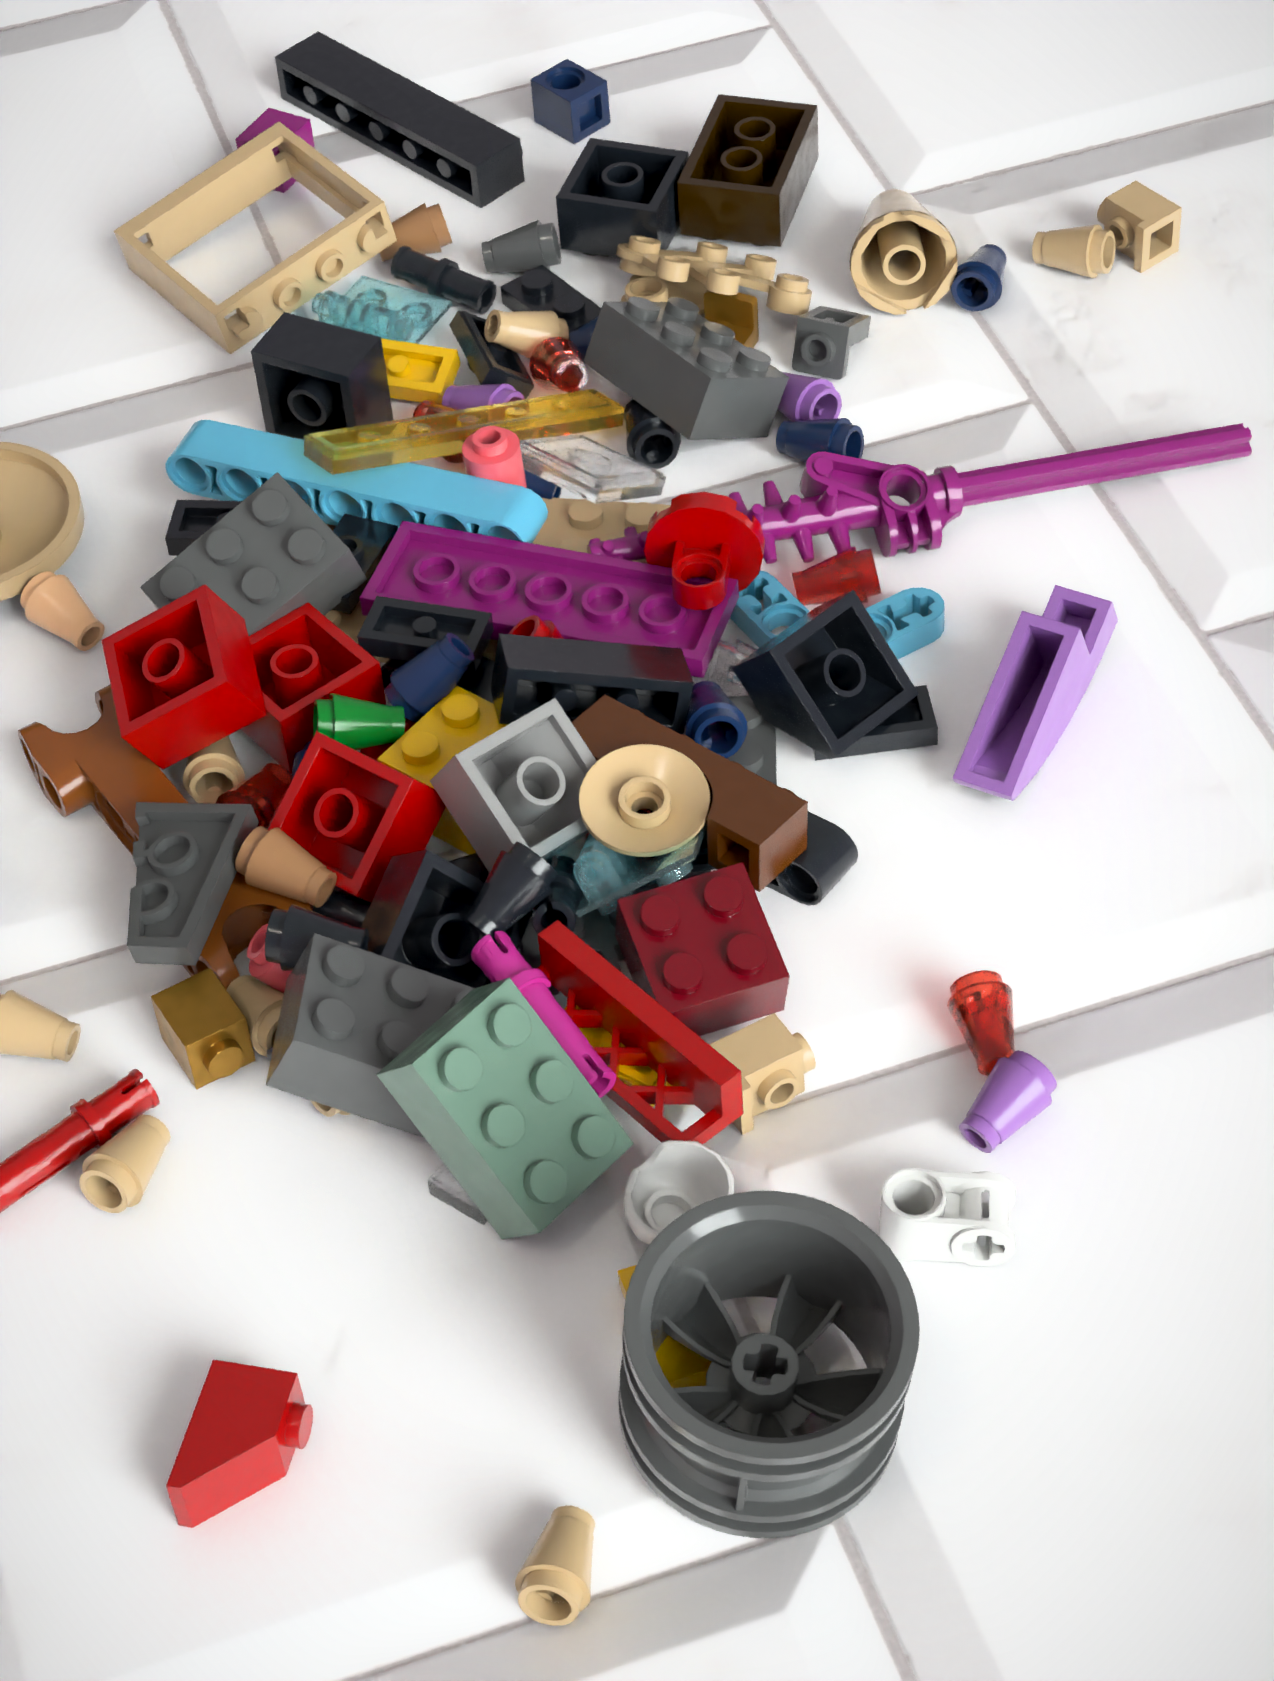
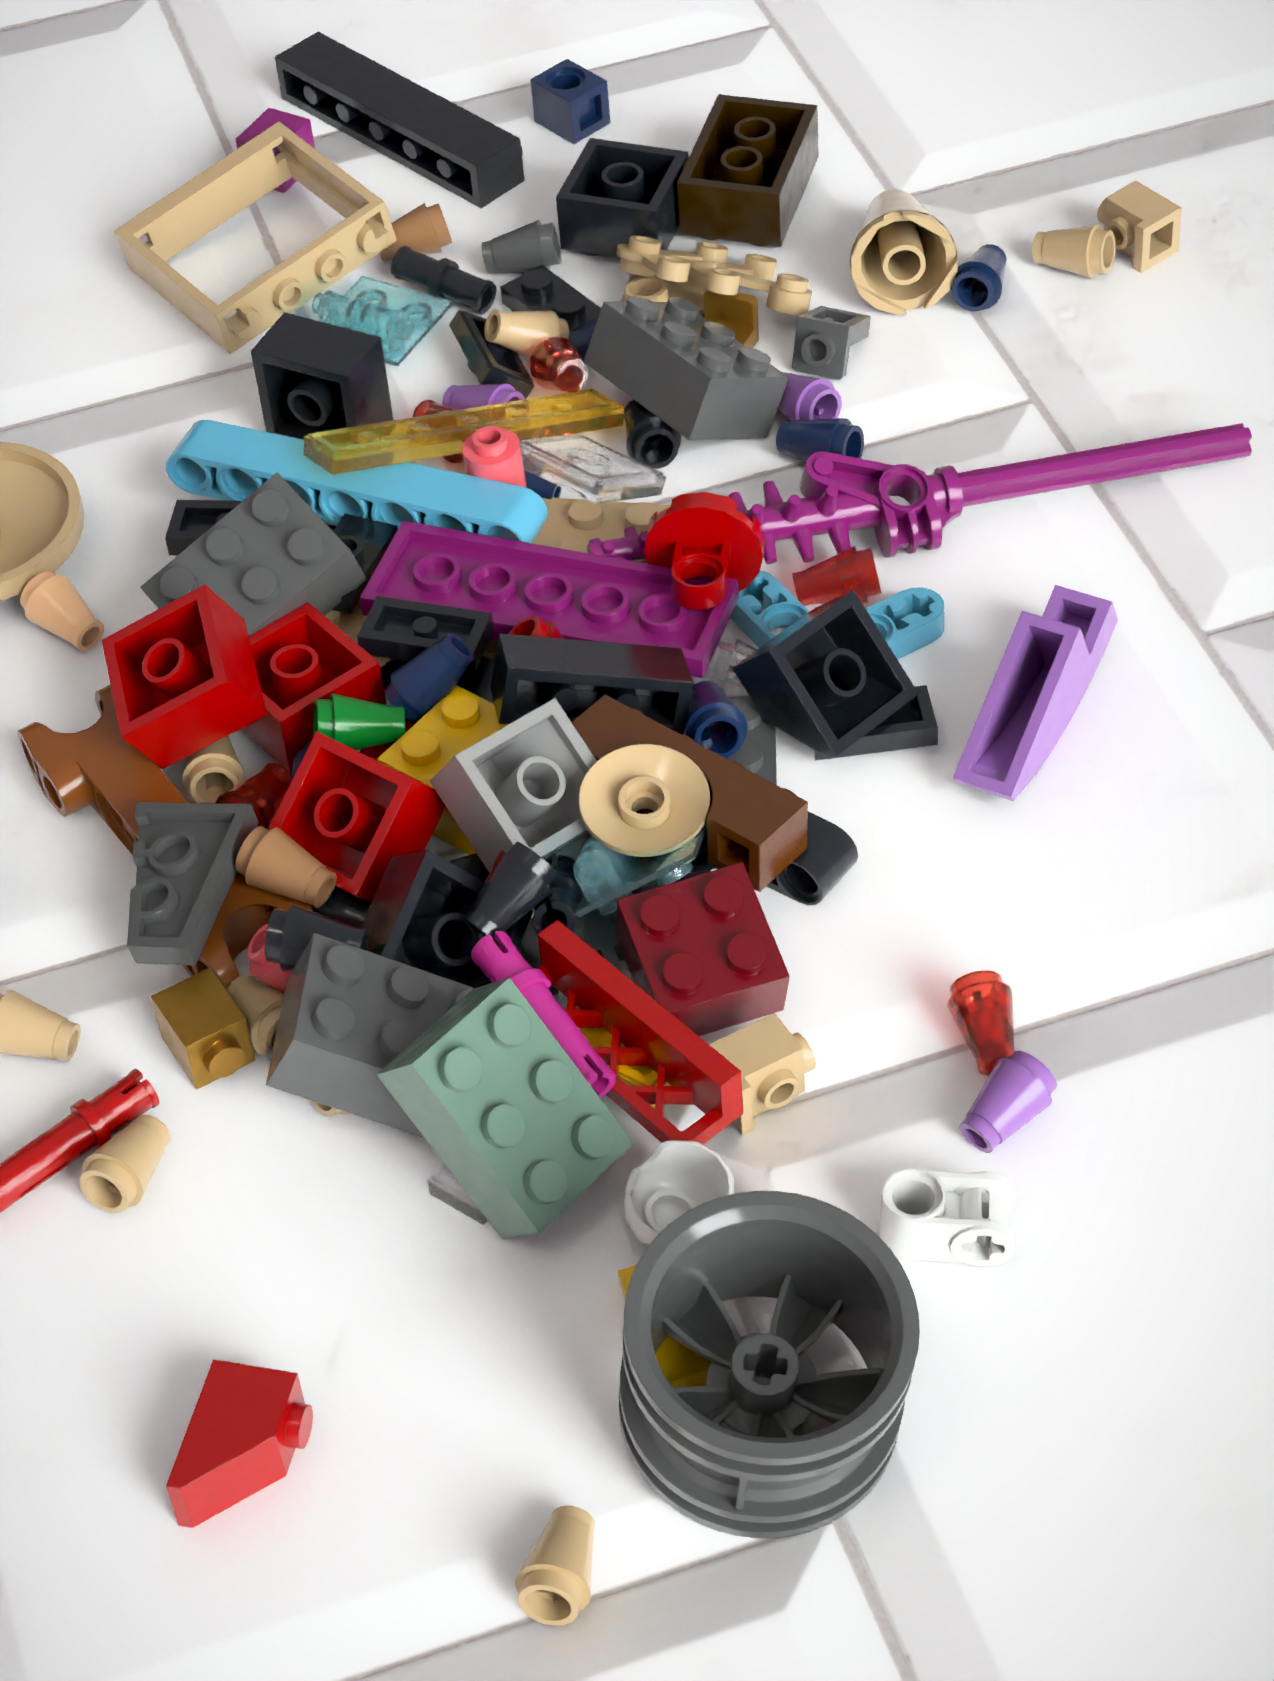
(419, 370): yellow plate -> none

